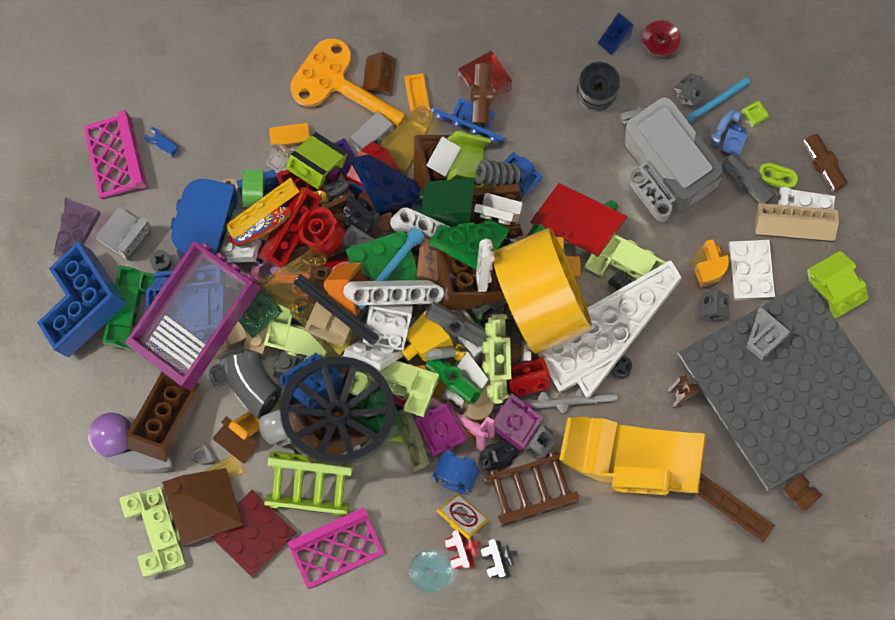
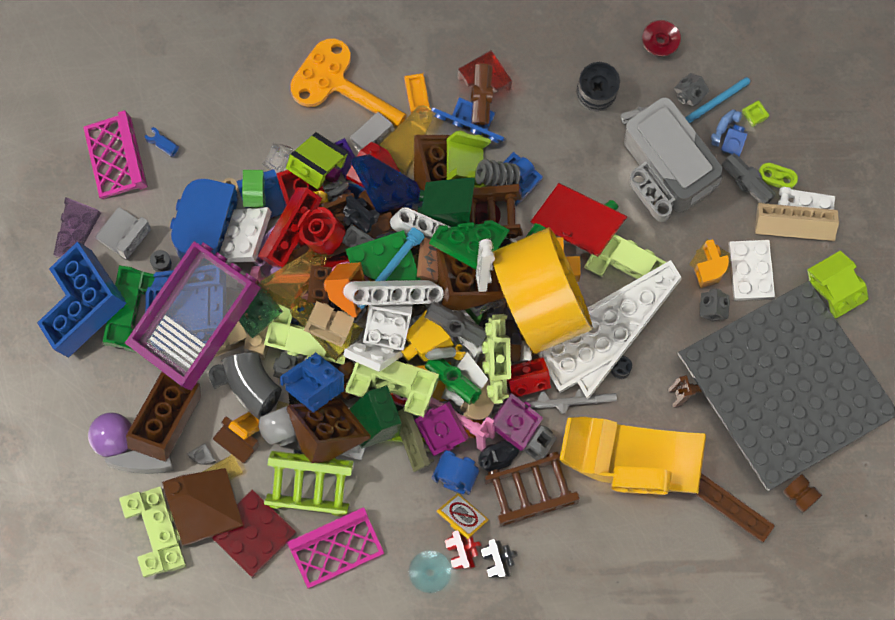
(262, 208): yellow tile -> none
(263, 227): shield -> none
(289, 134): light orange tile -> none
(336, 309): black axle -> none
(337, 406): black wheel -> none
(379, 73): reddish brown panel -> none
(443, 156): white sticker -> none
(499, 207): white bracket -> none
(616, 34): clear blue slope -> none
(619, 280): black wheel -> none
(766, 334): light grey wing -> none
(825, 162): reddish brown piece -> none

